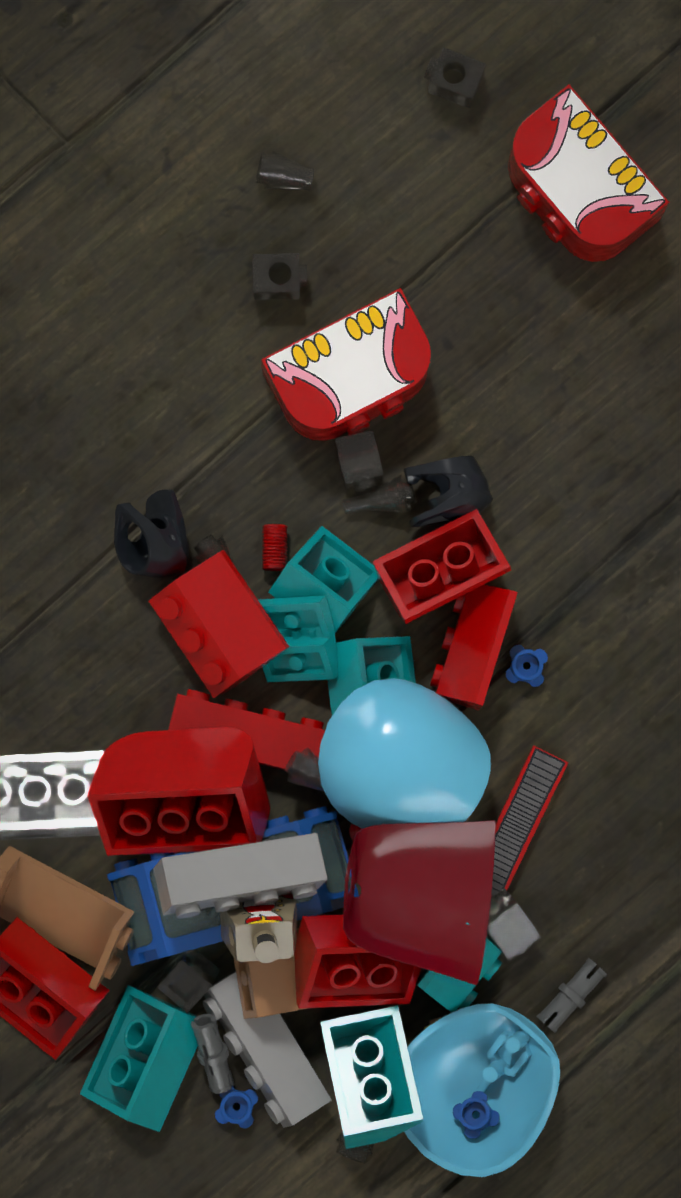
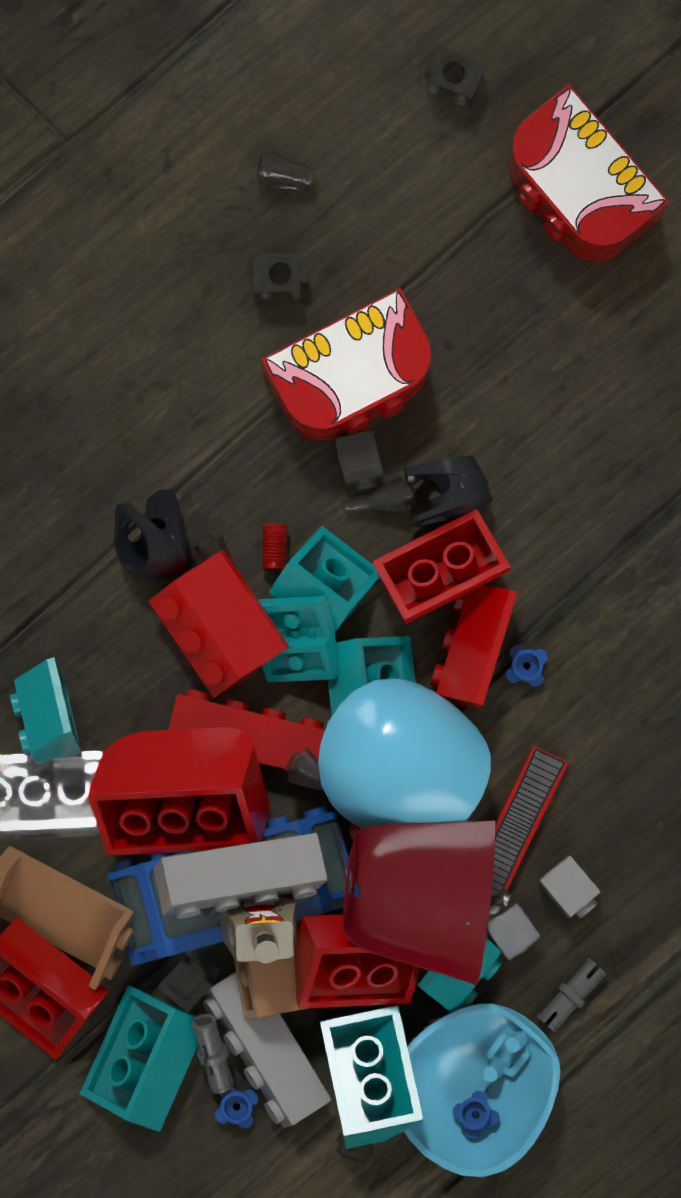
(46, 713): none -> teal slope
(570, 888): none -> light grey brick

